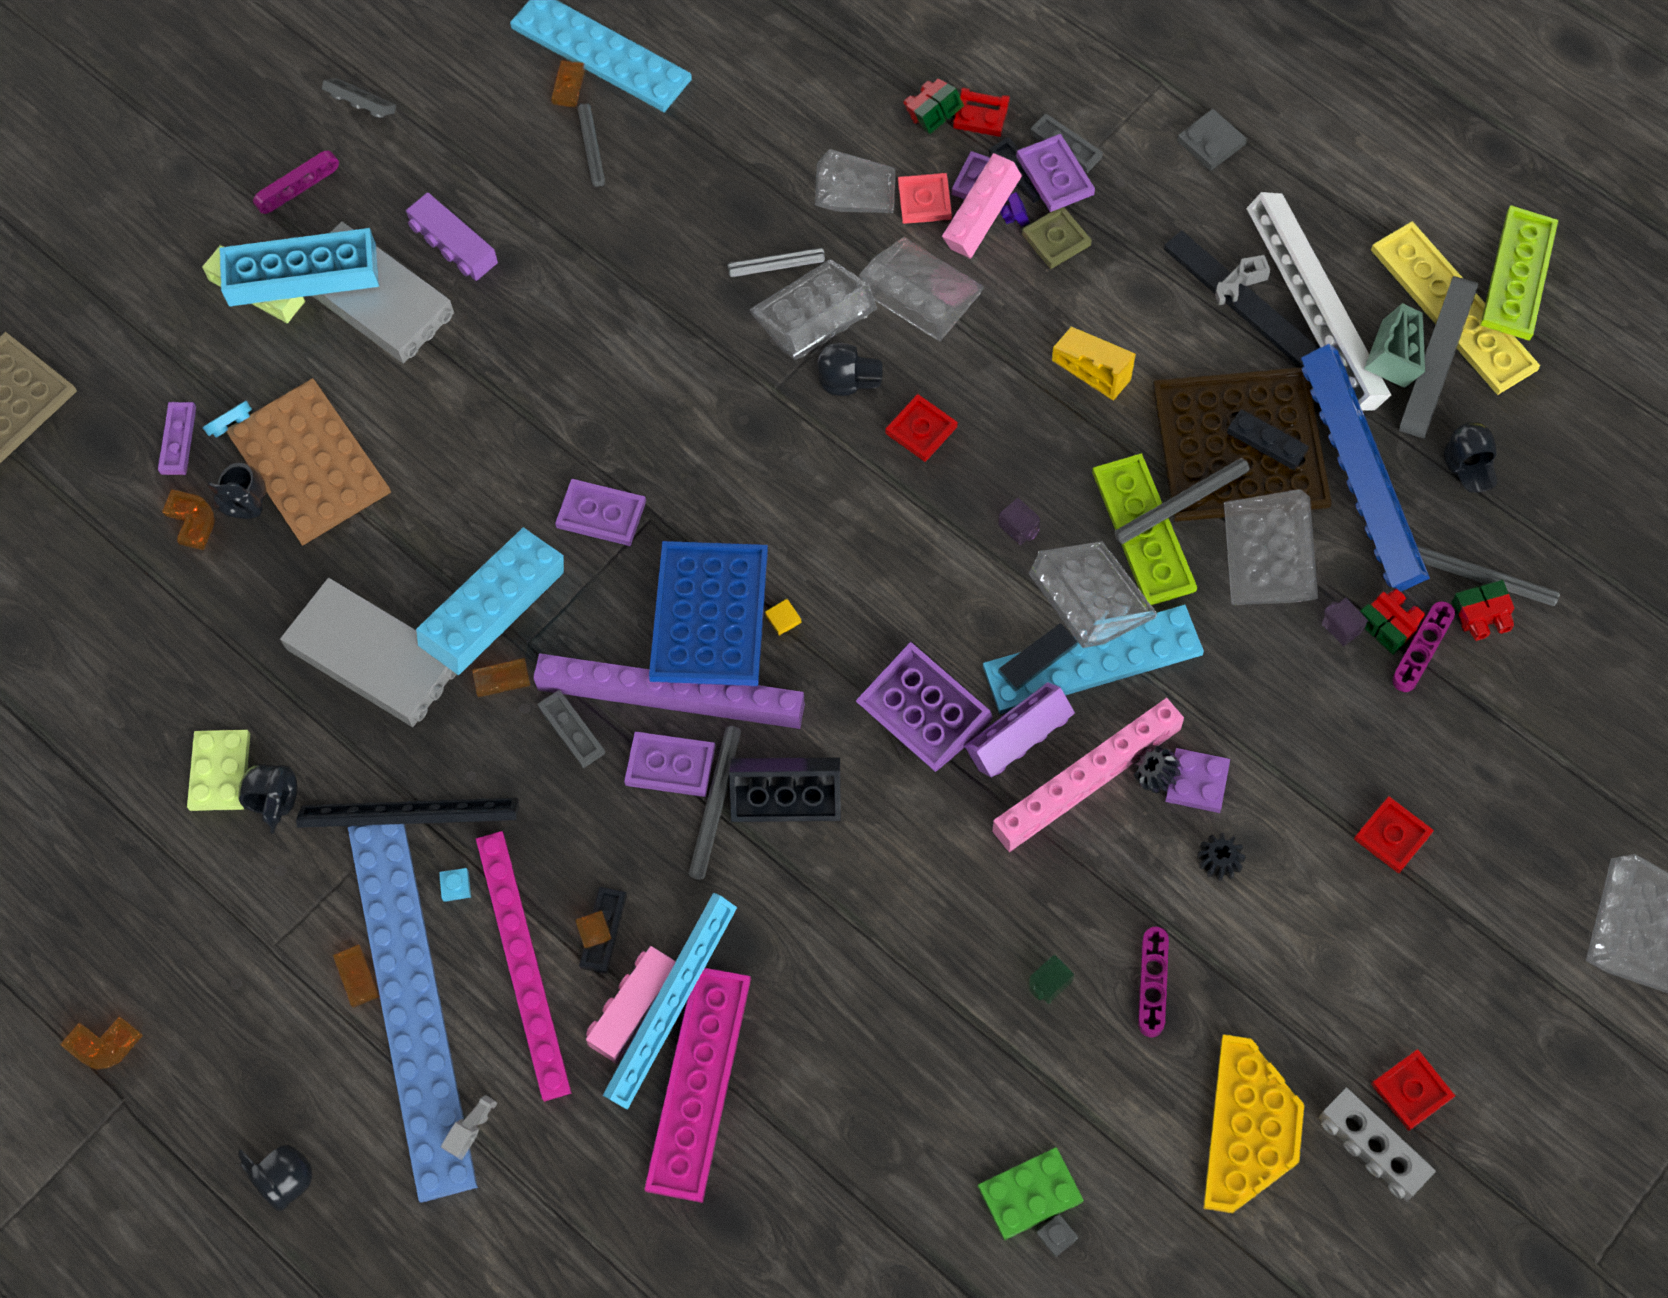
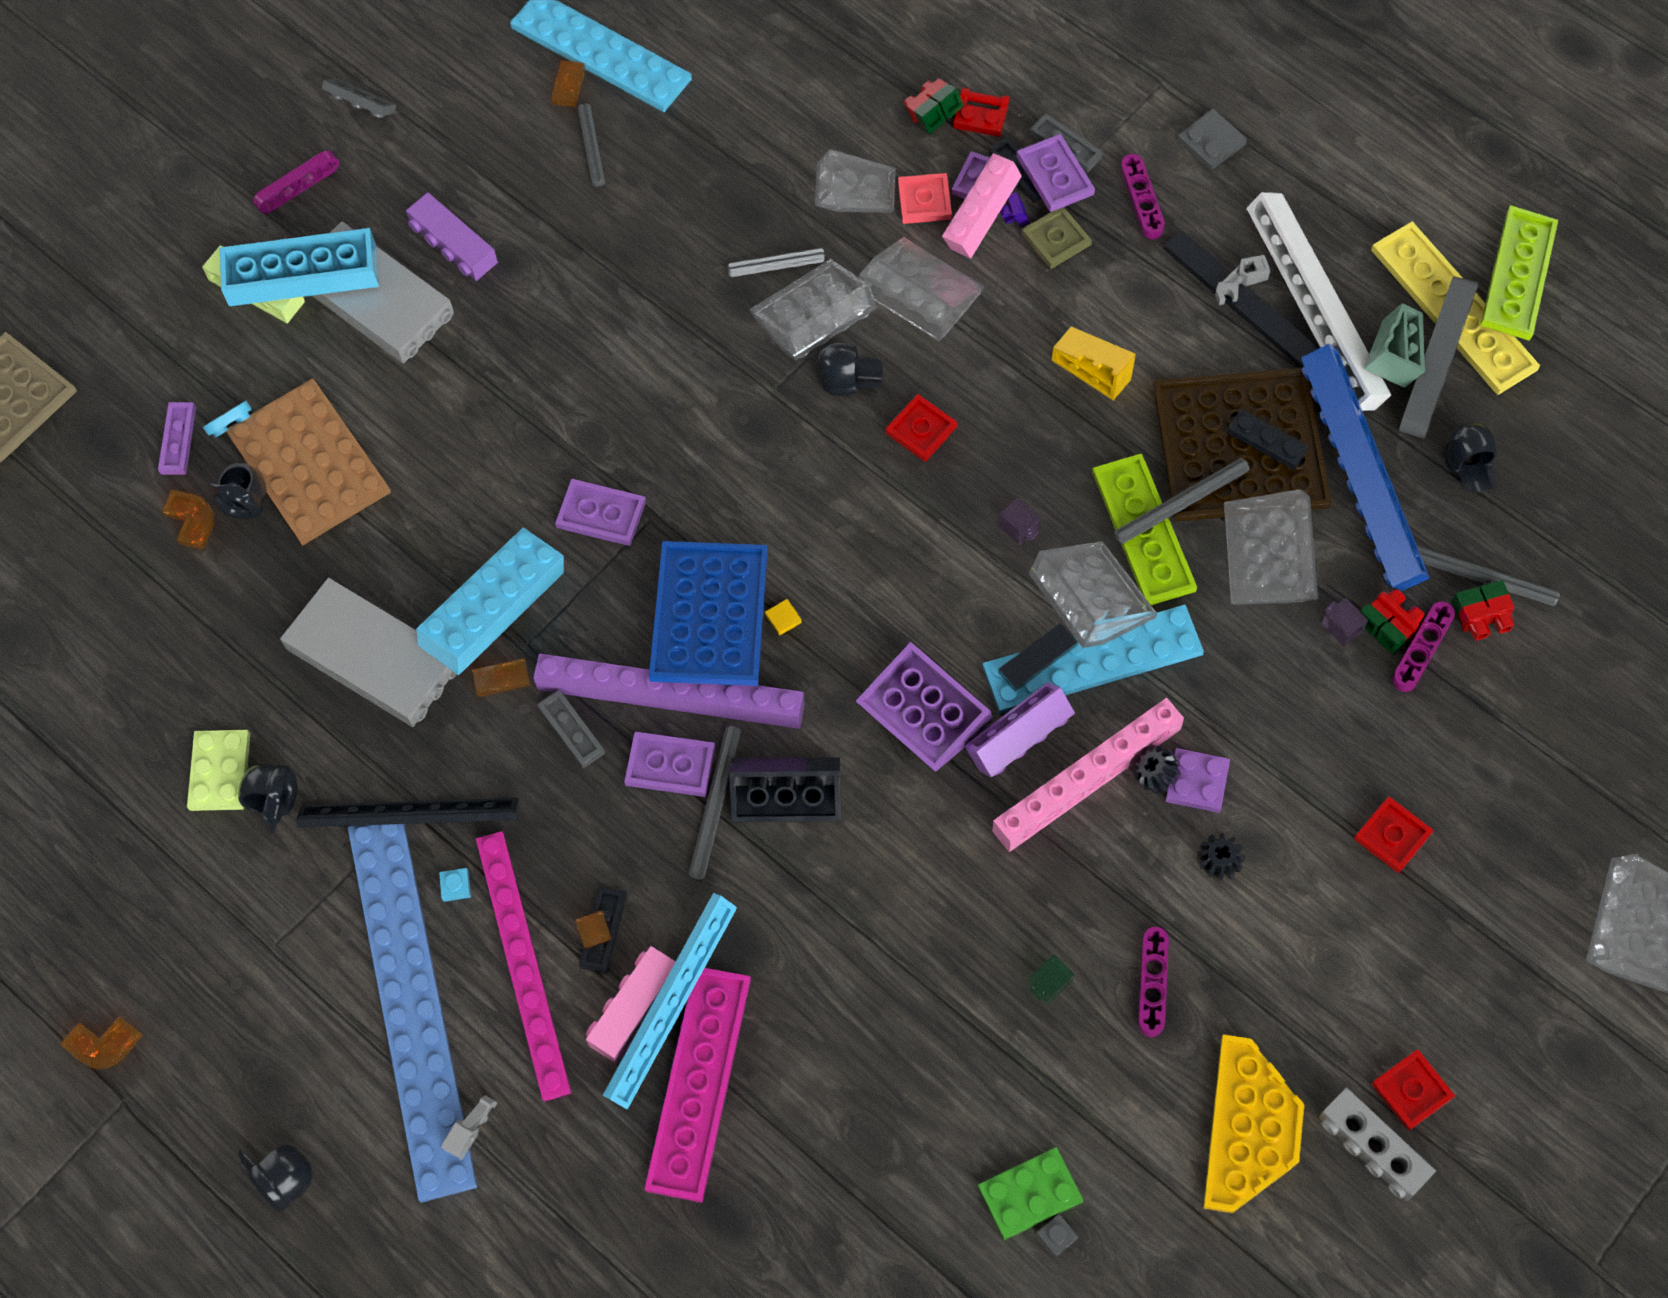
(356, 976): clear orange plate -> none
(1141, 196): none -> magenta beam

